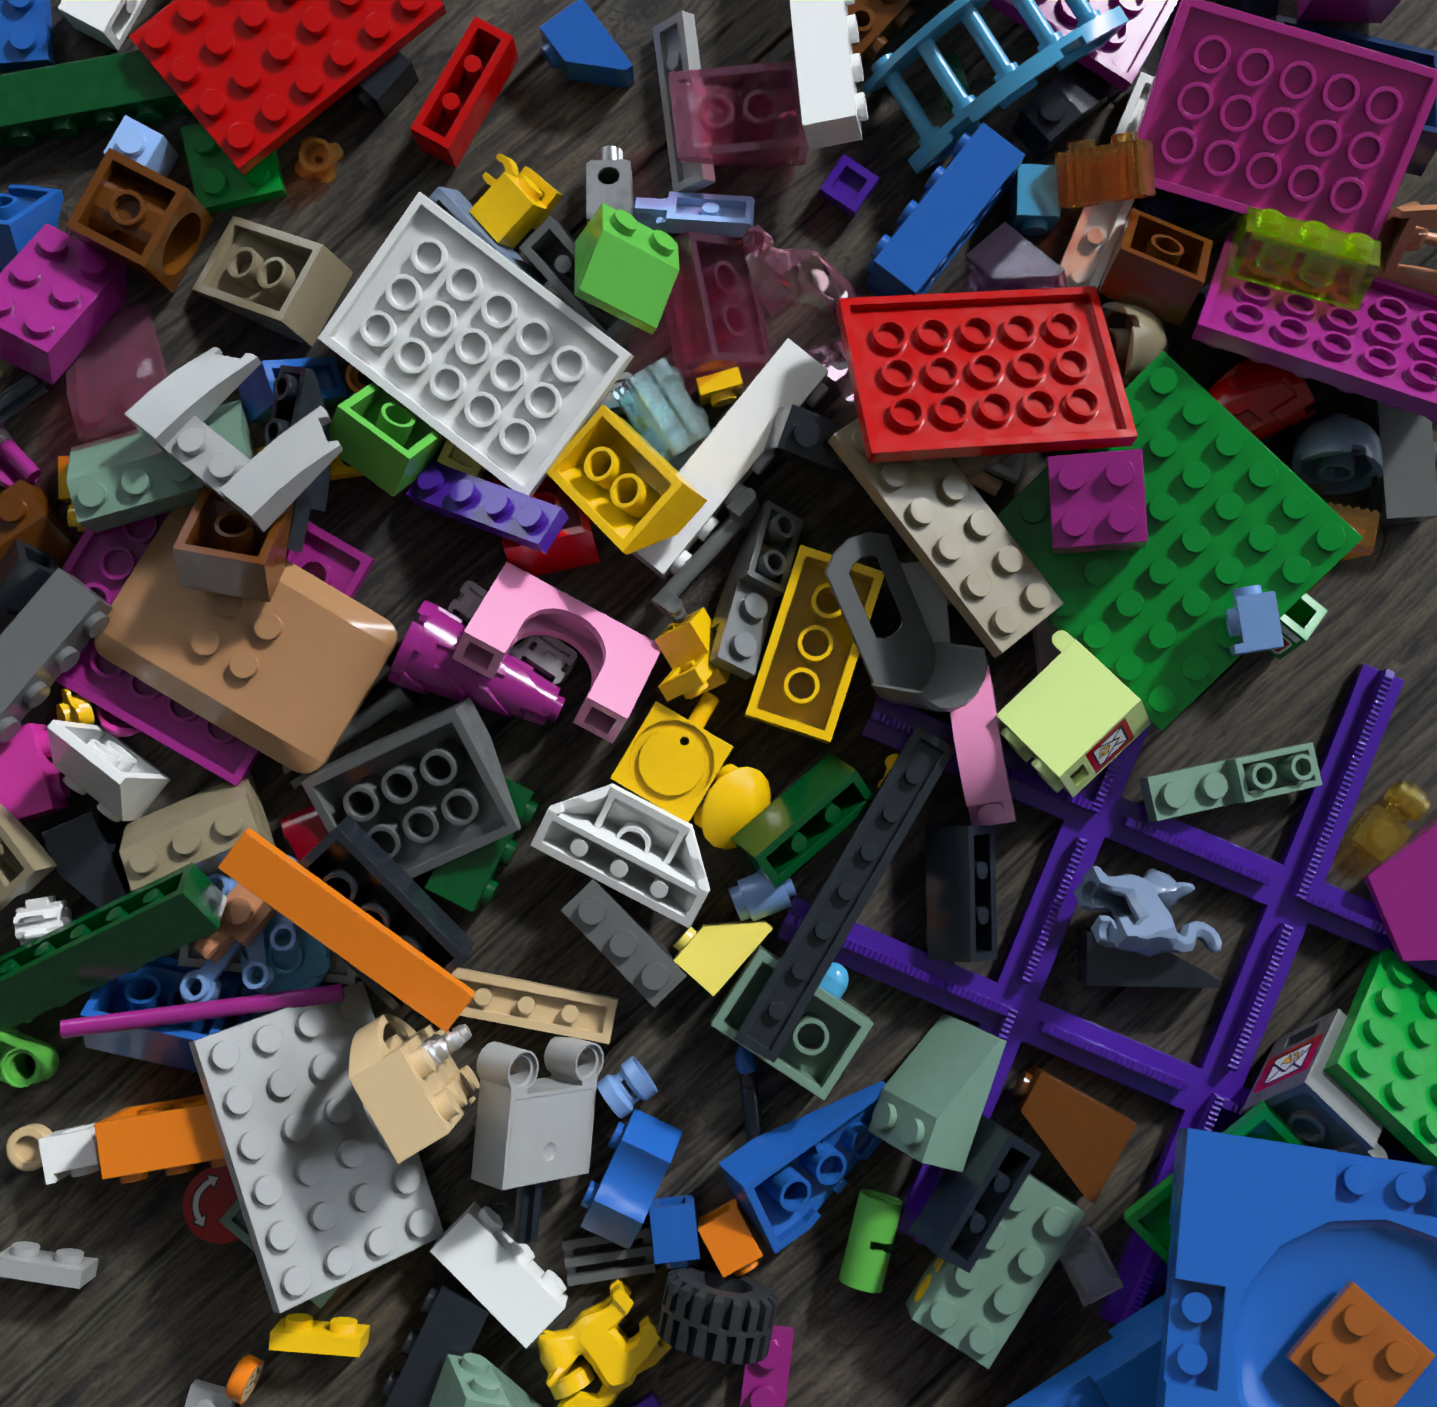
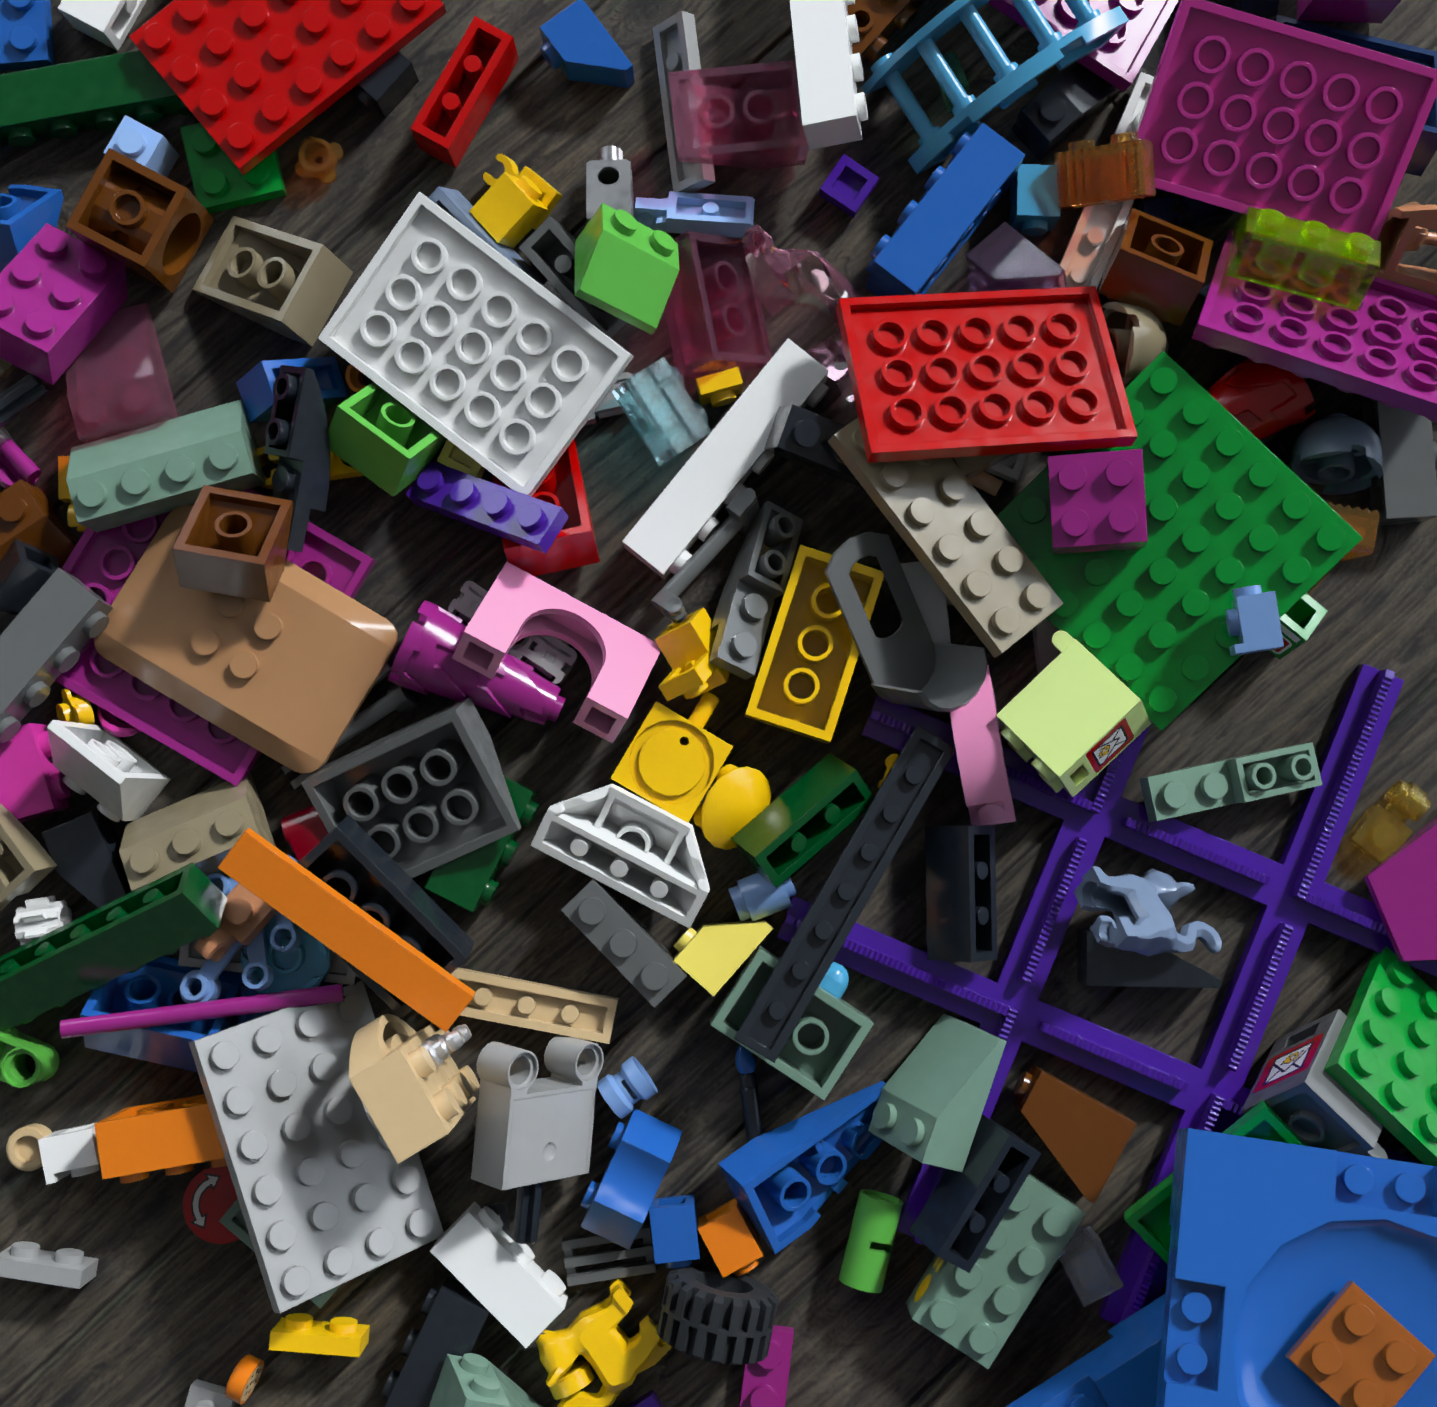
(257, 488): light grey wedge -> none
(624, 483): yellow slope -> none

